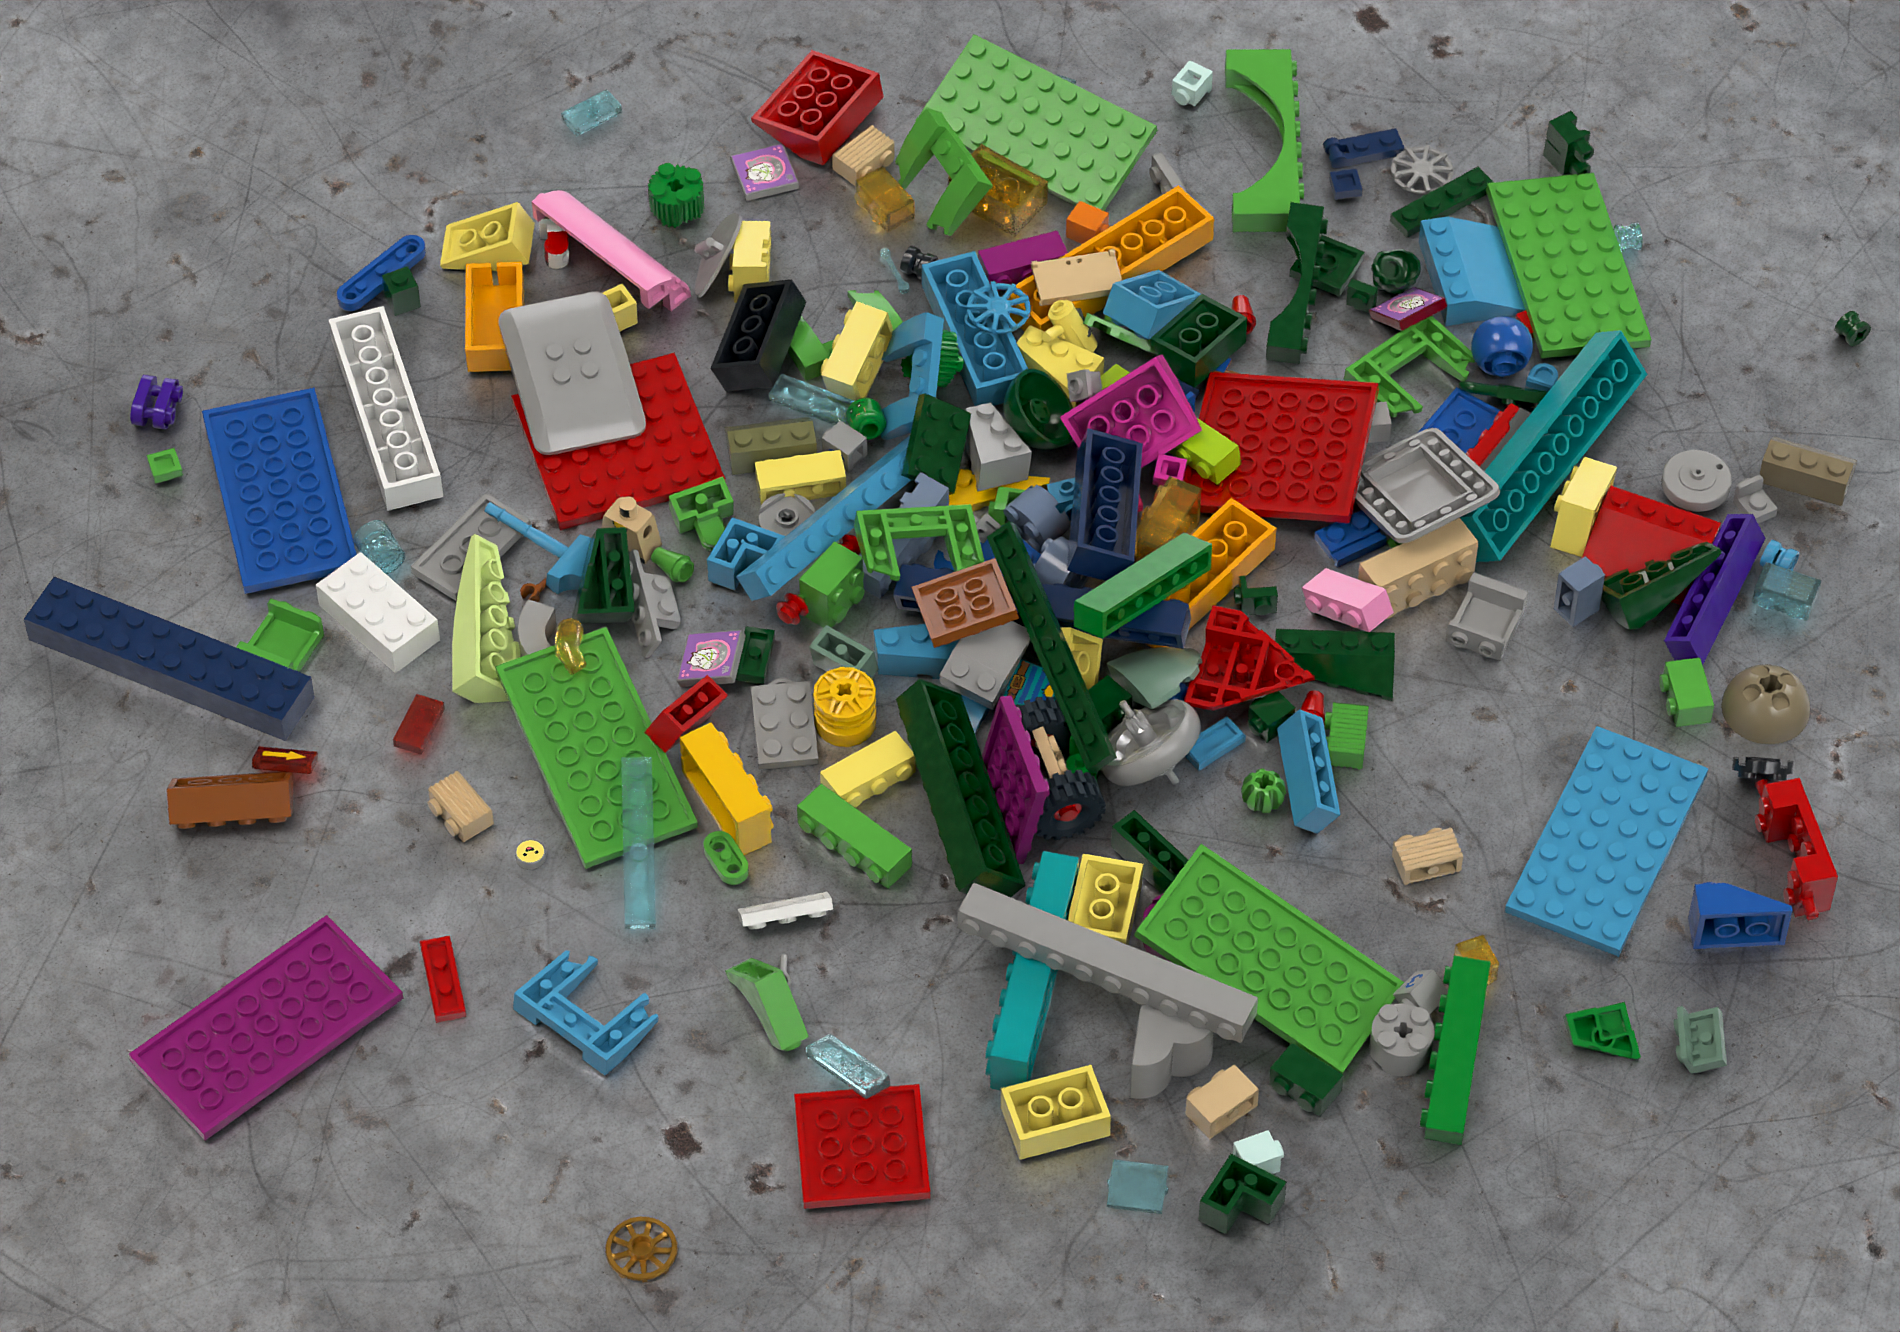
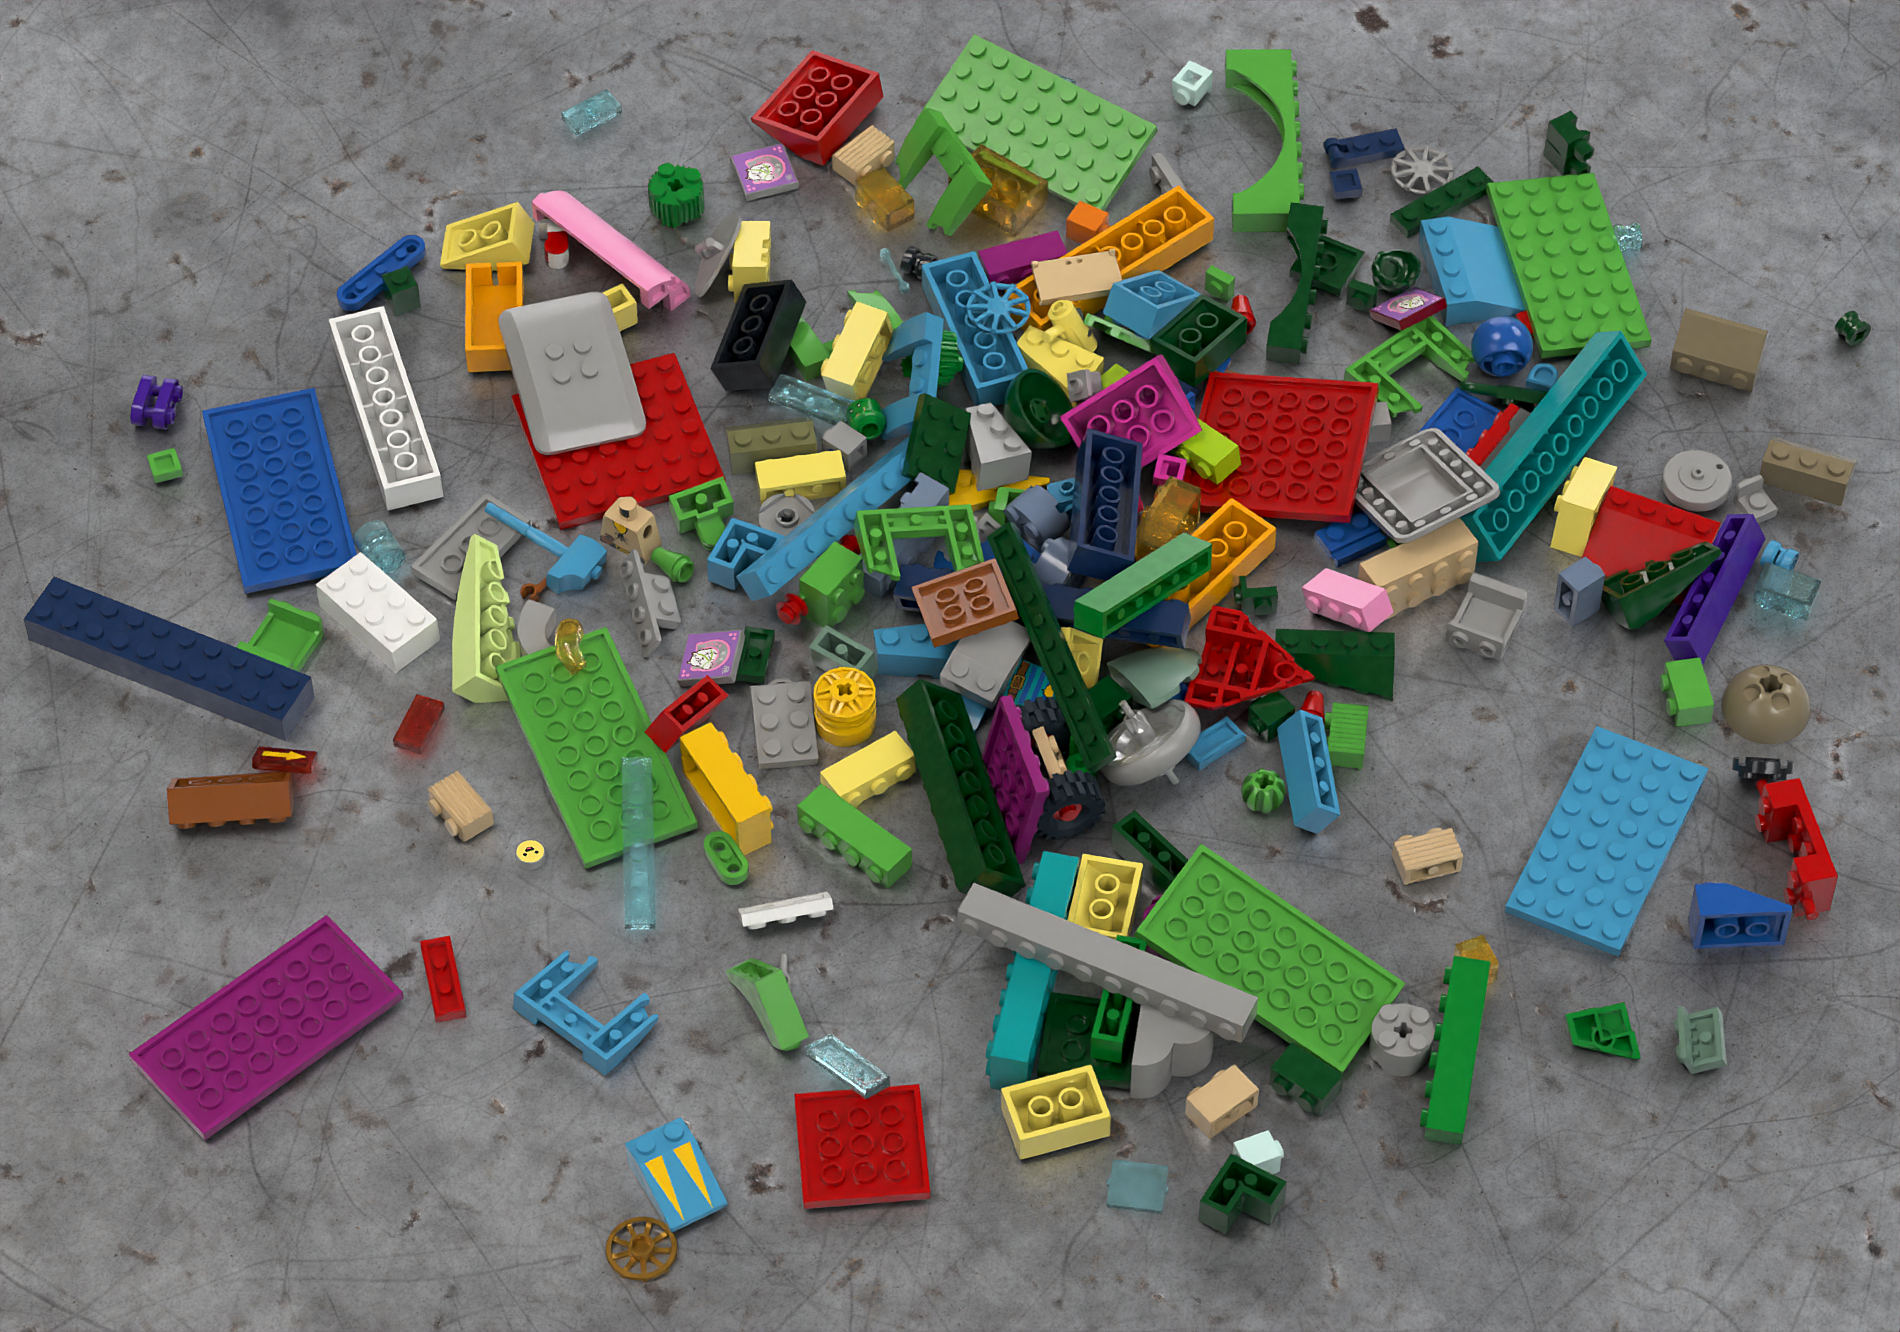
(606, 580): dark green wedge -> none
(675, 1174): none -> dark azure slope
(1068, 1041): none -> dark green plate
(1114, 1018): none -> green brick
(1219, 283): none -> bright green plate
(1421, 990): light grey brick -> none
(1718, 350): none -> dark tan slope

